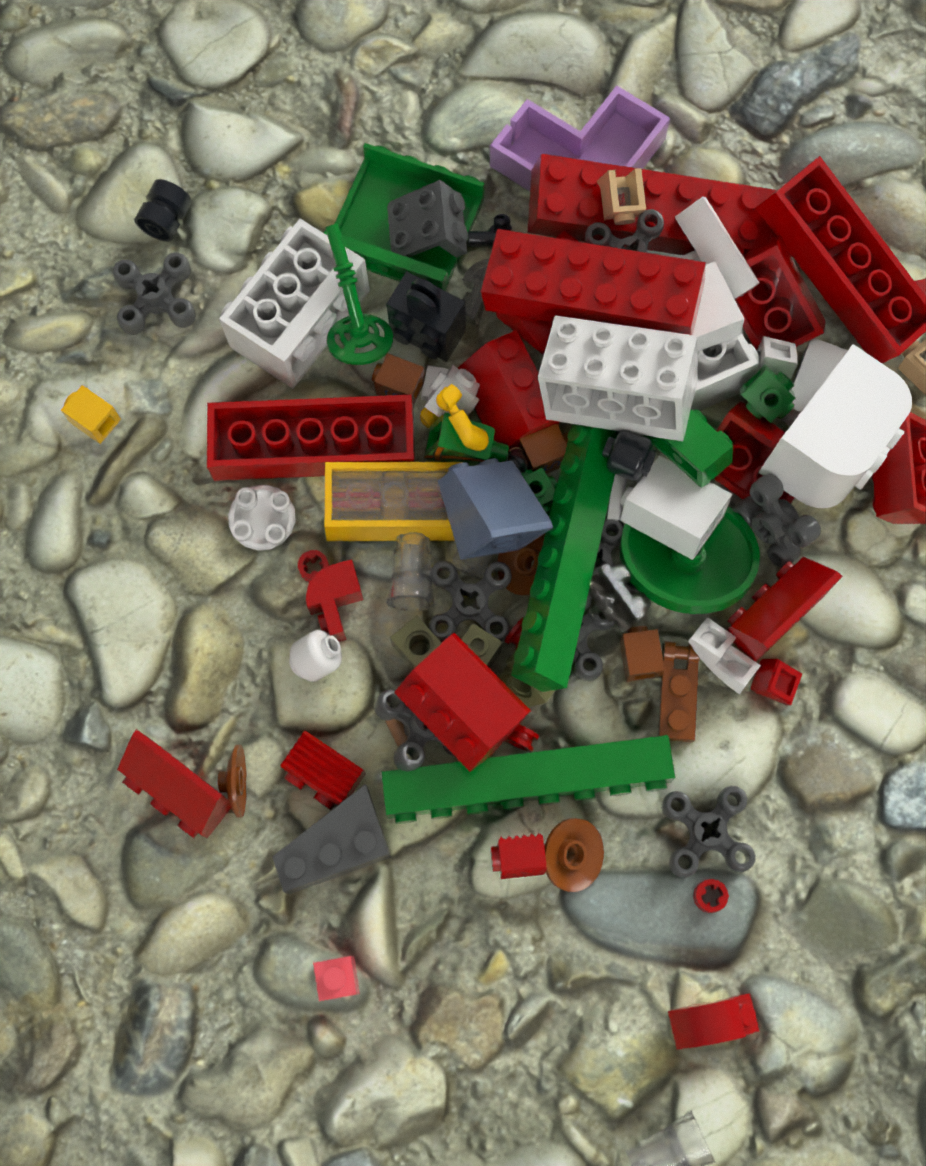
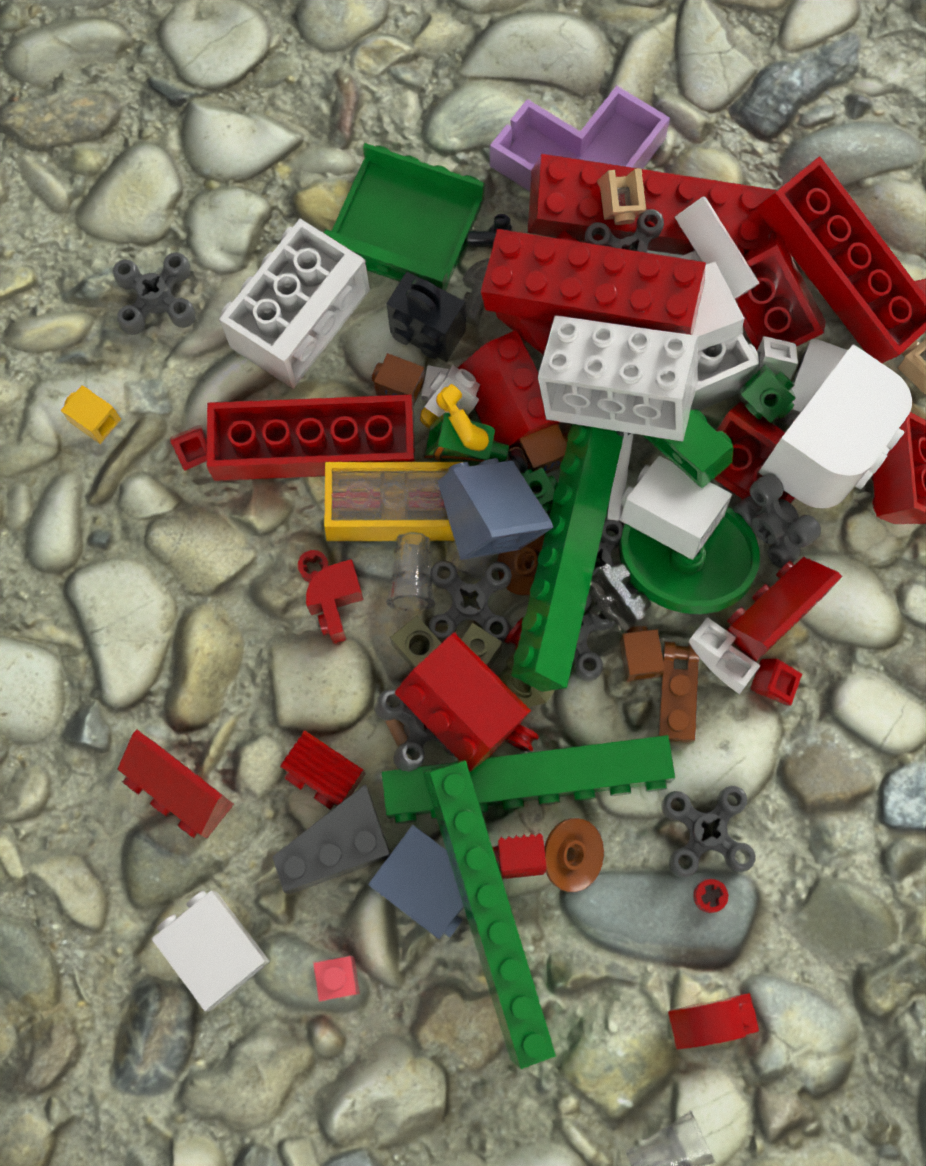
(164, 206): black wheel -> none
(190, 447): none -> red slope
(209, 949): none -> white brick
(234, 781): dark orange dish -> none
(261, 517): white dish -> none
(315, 655): white head -> none
(360, 323): green dish -> none
(421, 883): none -> sand blue brick
(428, 220): dark grey bracket -> none
(489, 914): none -> green brick
(629, 455): black head -> none

